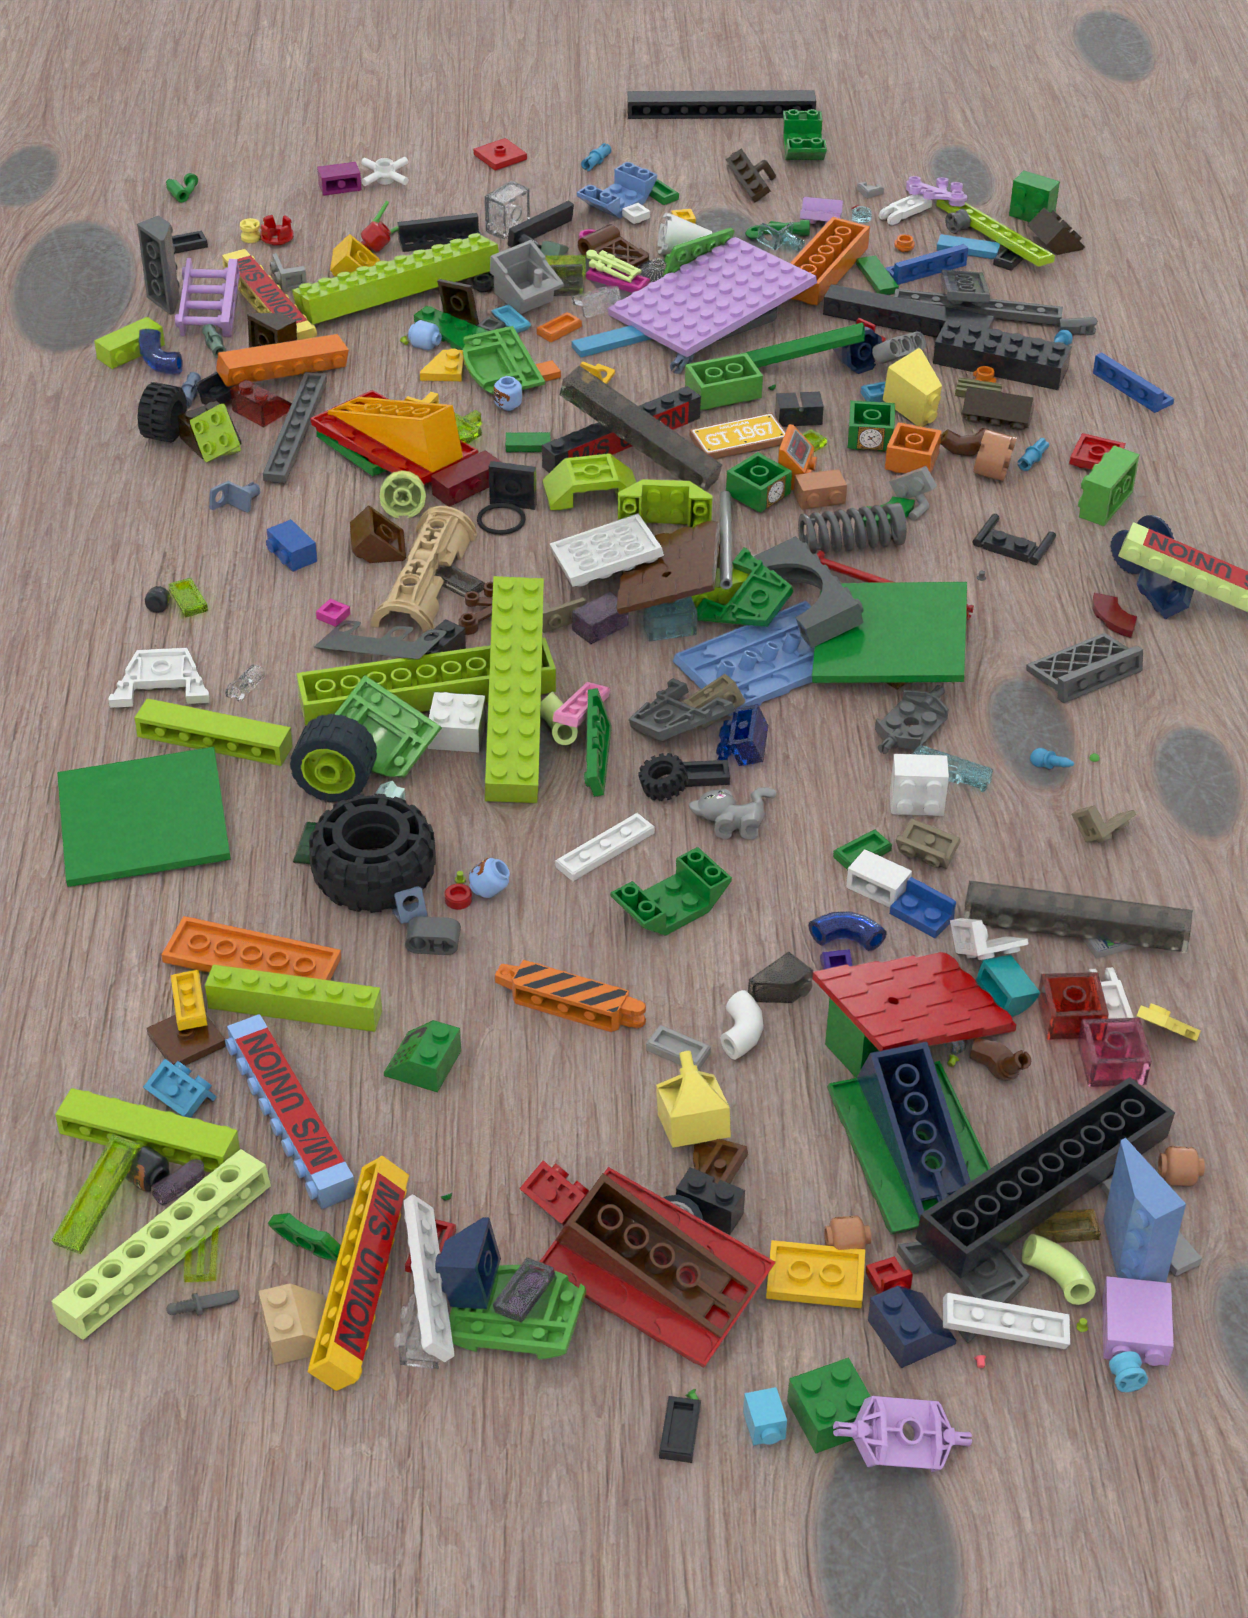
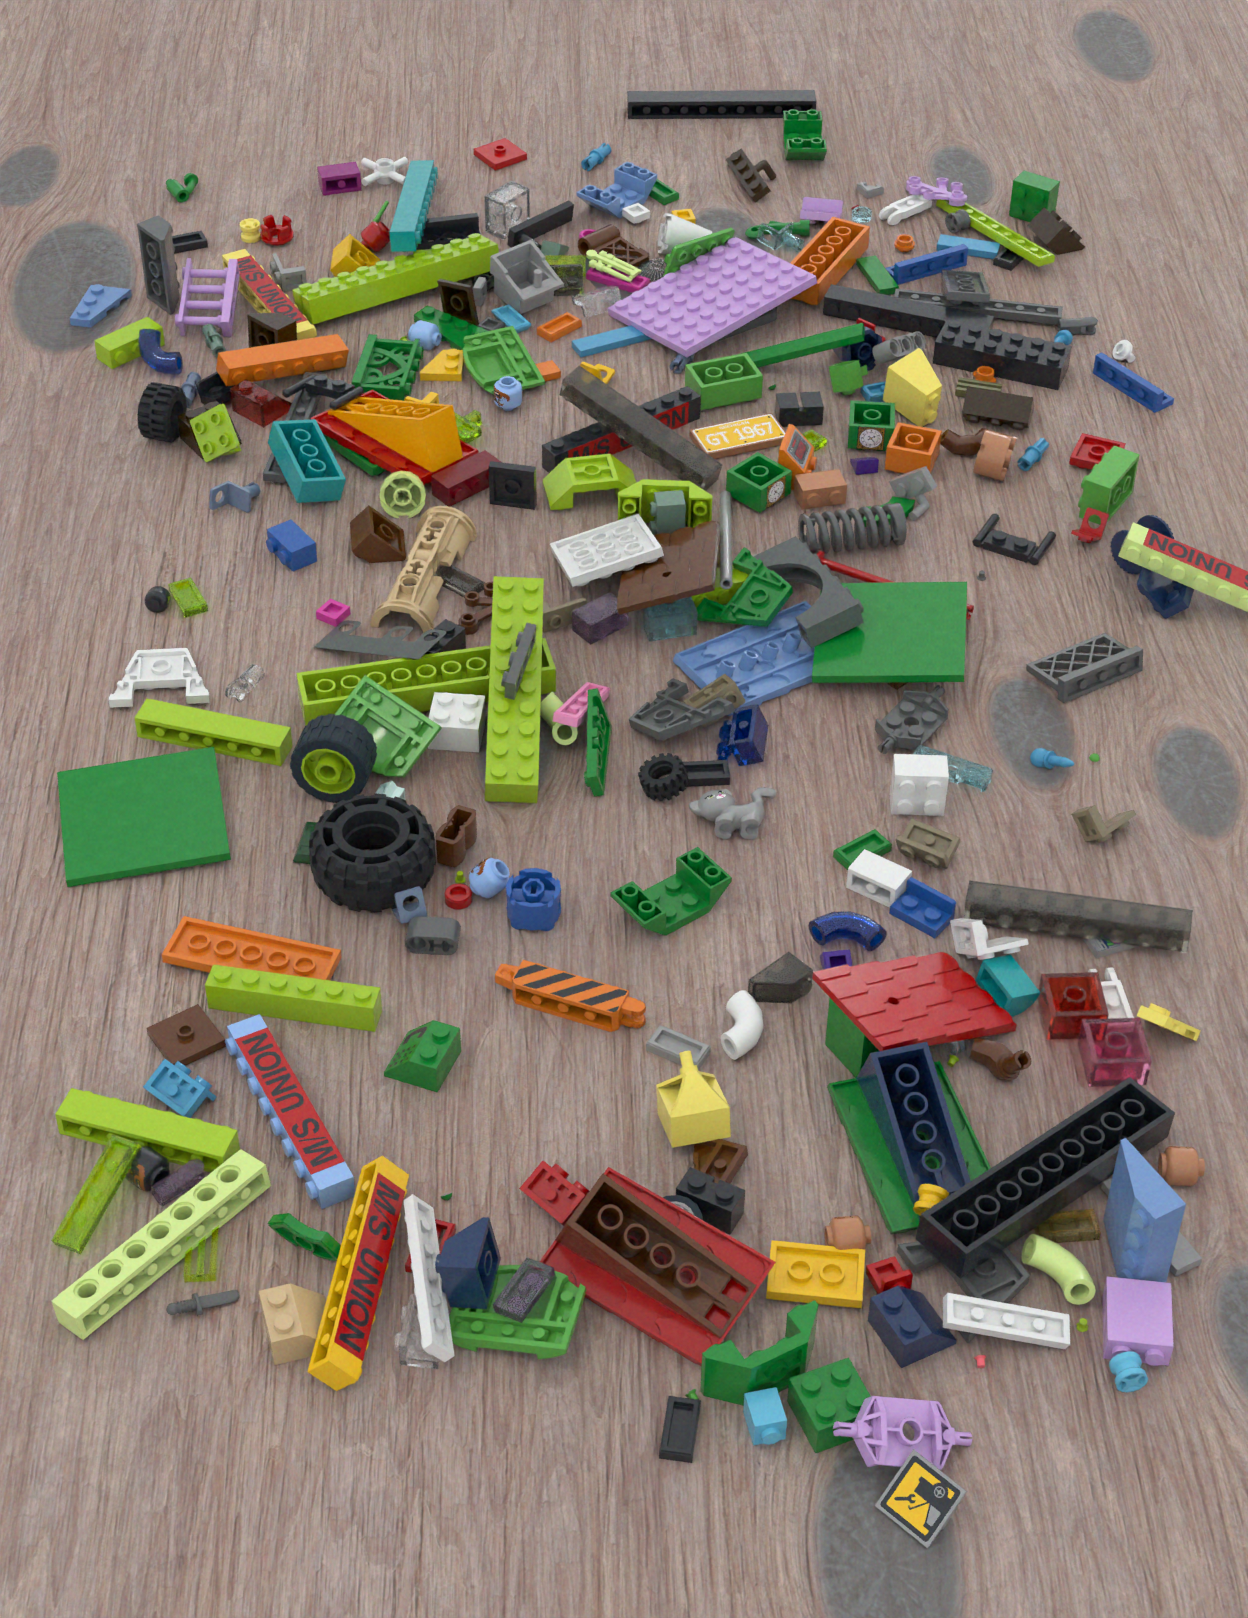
(96, 303): none -> medium blue wing
(188, 1000): yellow tile -> none
(306, 461): none -> teal brick
(321, 385): none -> black plate
(386, 352): none -> green fence
(413, 206): none -> teal brick
(456, 836): none -> reddish brown brick
(480, 291): none -> light grey tile
(501, 505): black tyre -> none
(519, 660): none -> dark grey plate
(526, 441): green tile -> none
(533, 900): none -> blue brick
(604, 847): white tile -> none
(668, 512): none -> sand green brick
(729, 1375): none -> green slope
(847, 376): none -> bright green brick
(865, 465): none -> dark purple slope
(921, 1499): none -> piece
(929, 1196): none -> yellow wheel
(1087, 533): none -> red bracket
(1111, 613): dark red tile -> none
(1123, 351): none -> white plate

